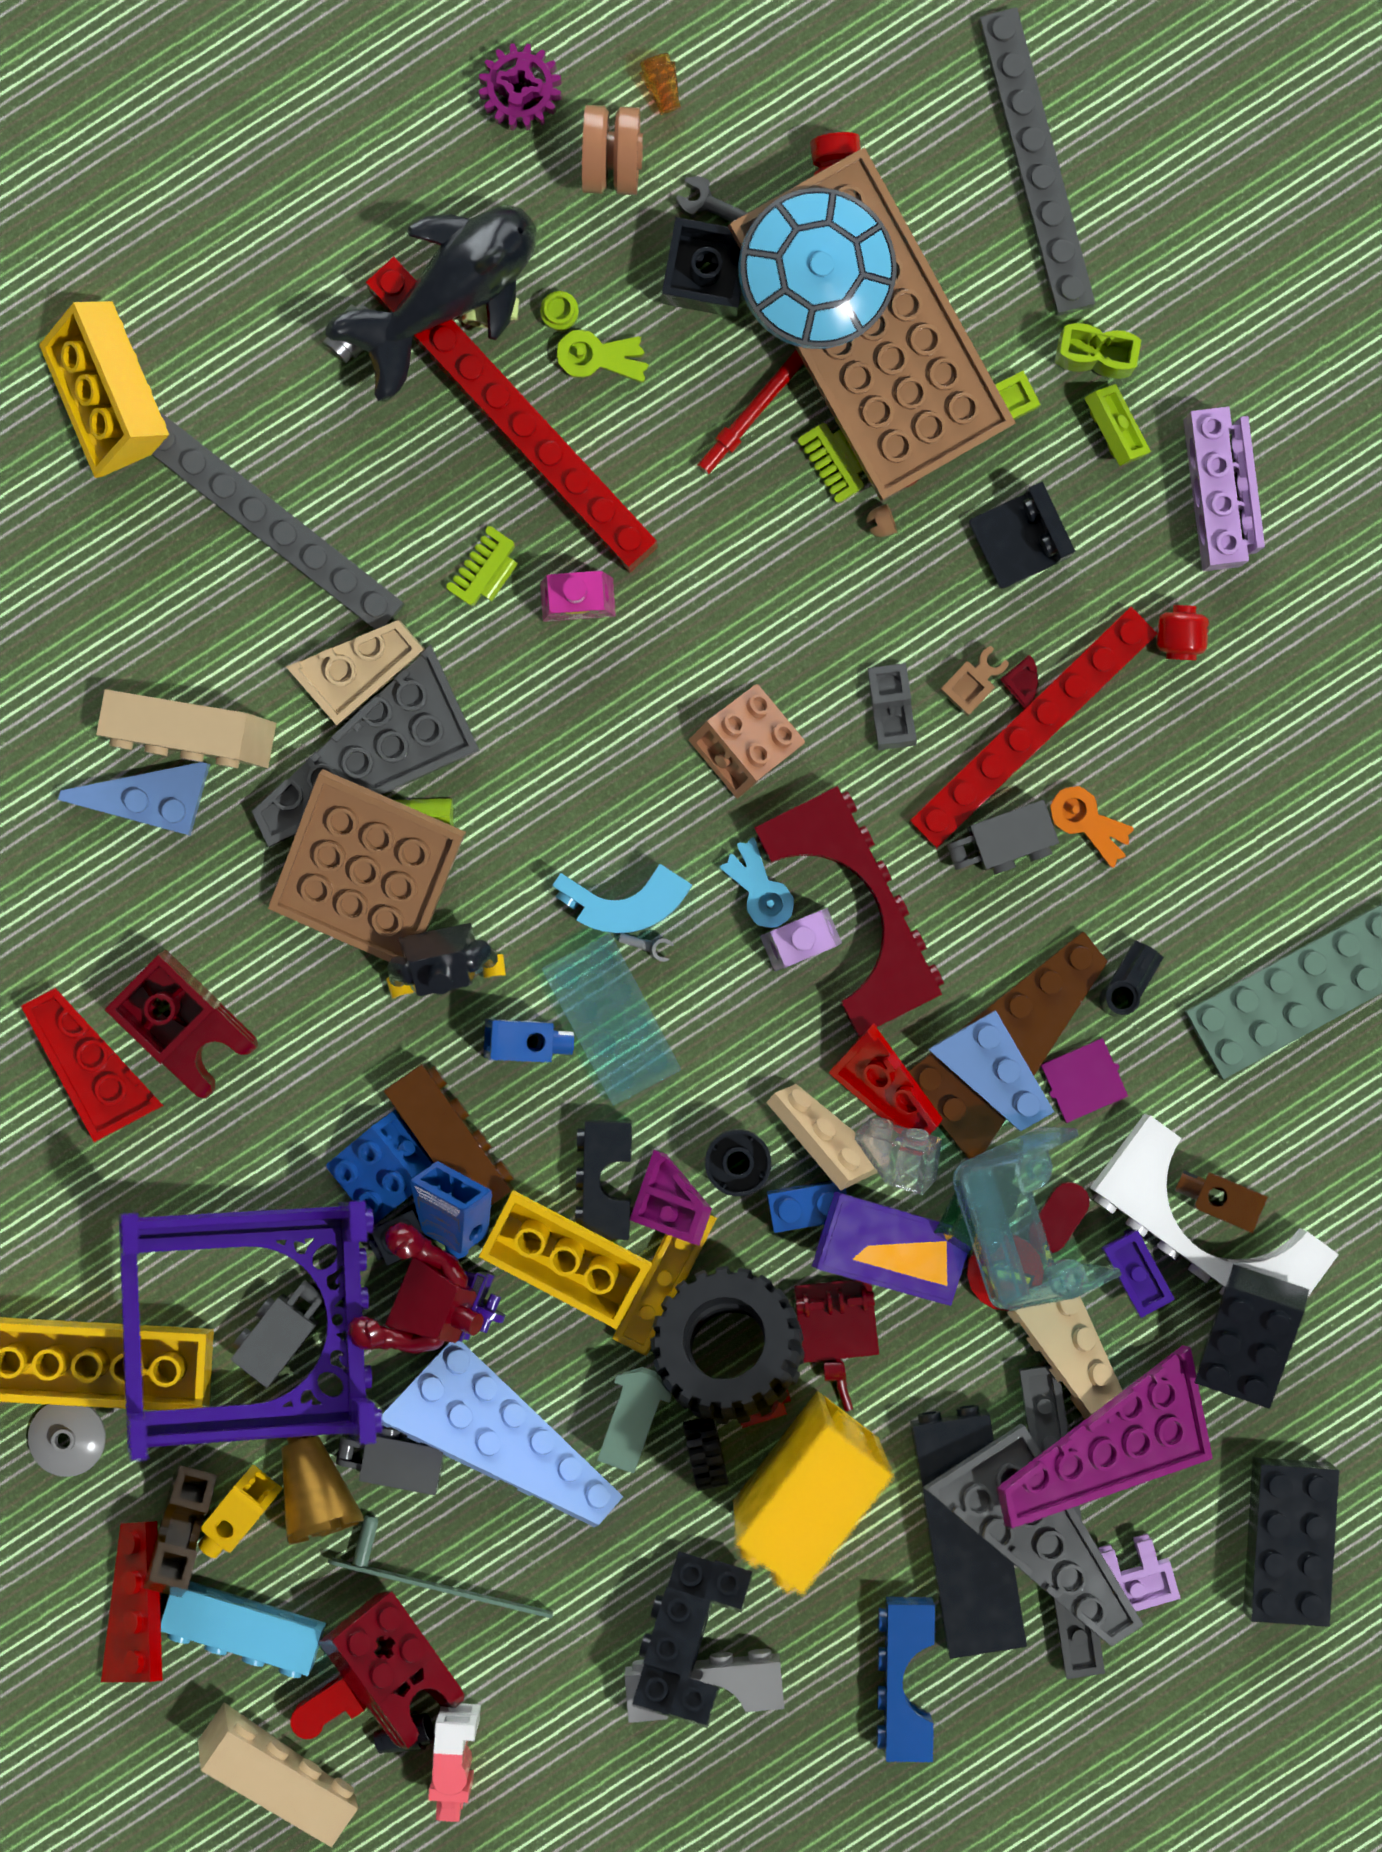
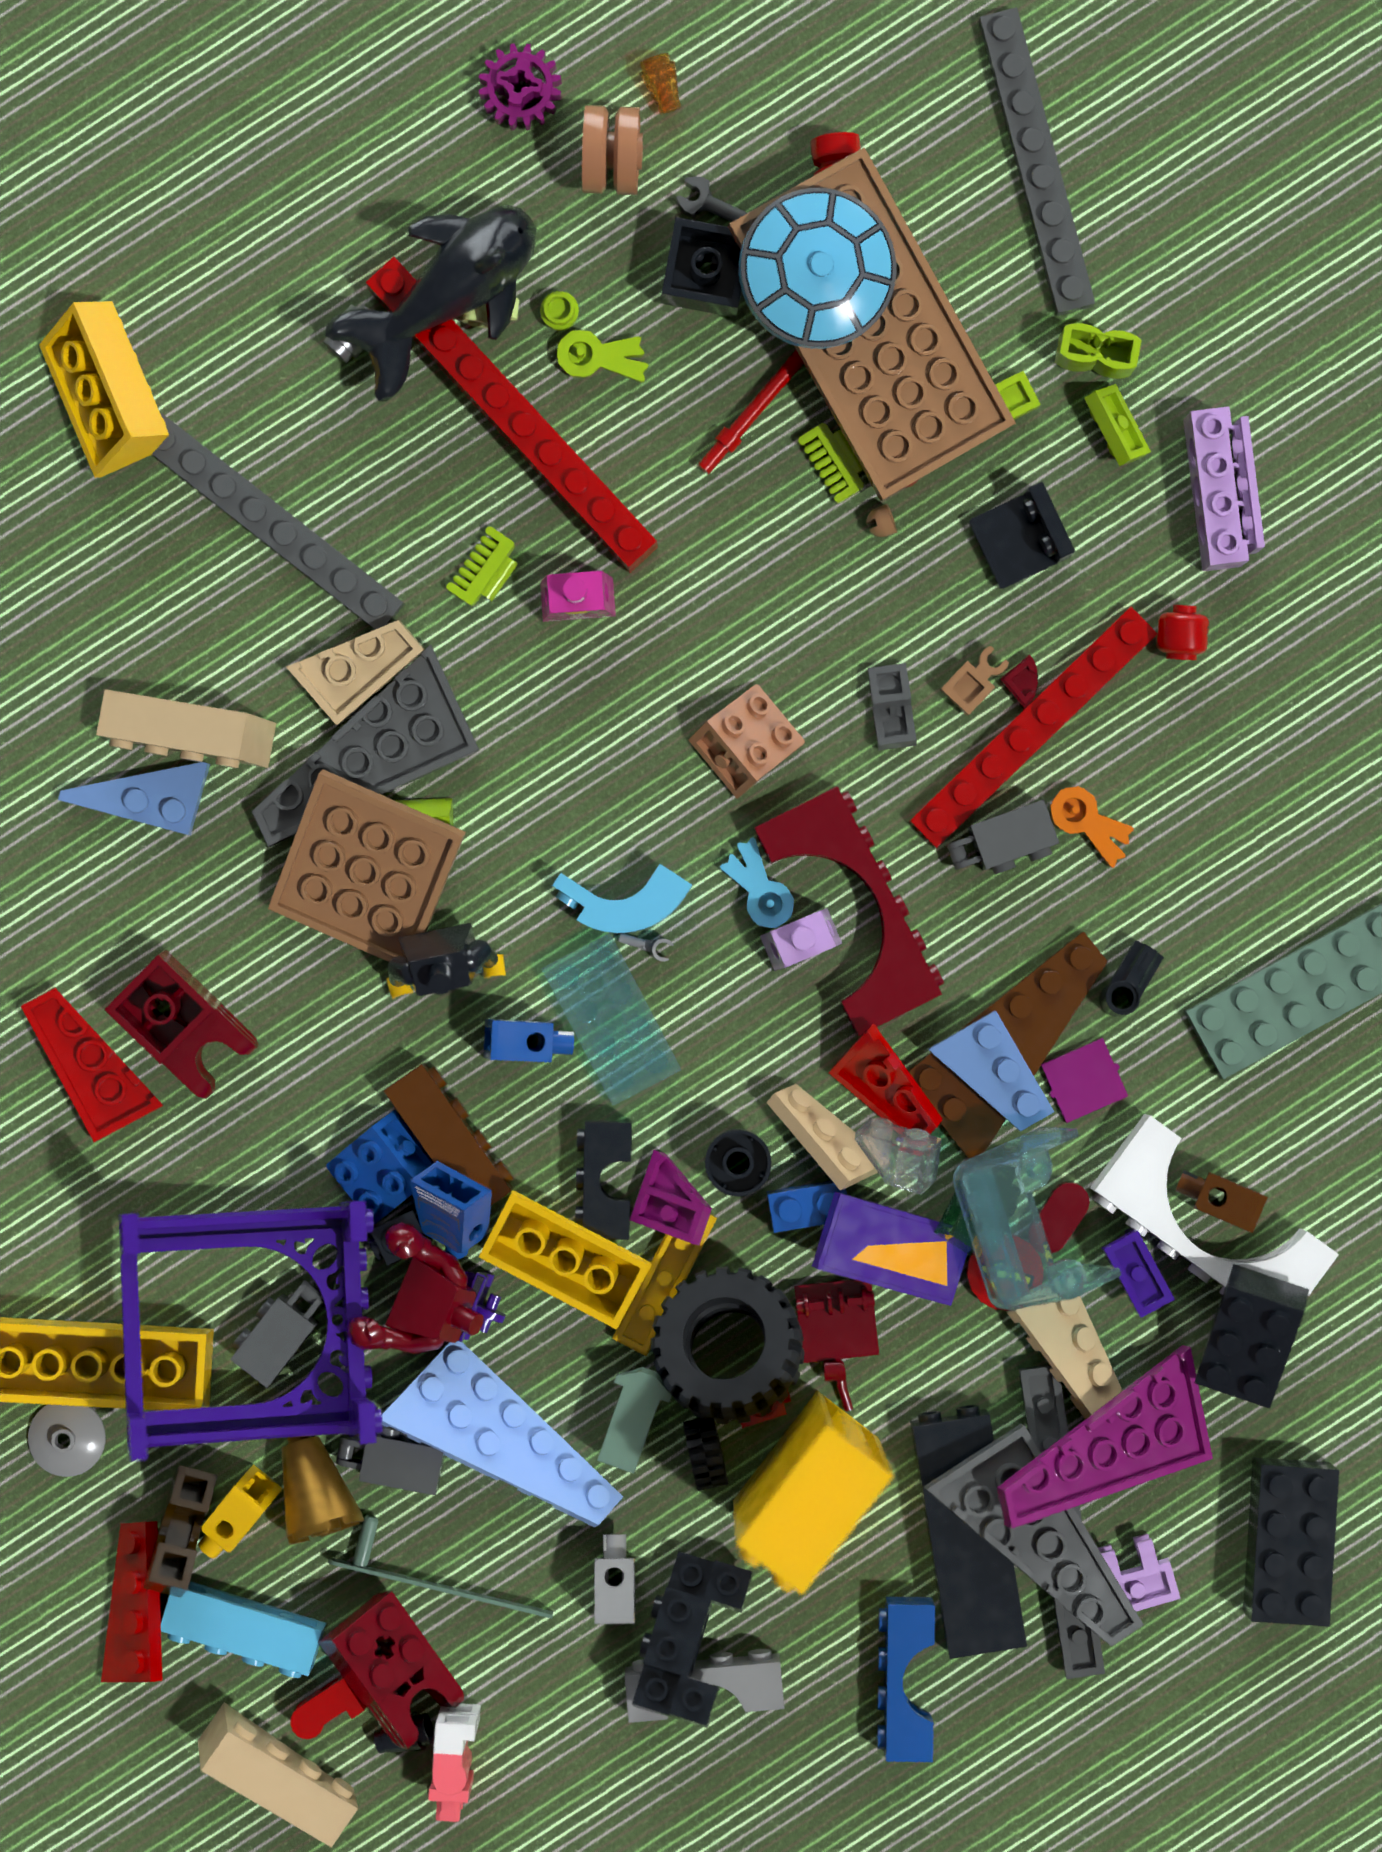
(615, 1602): none -> light grey torso

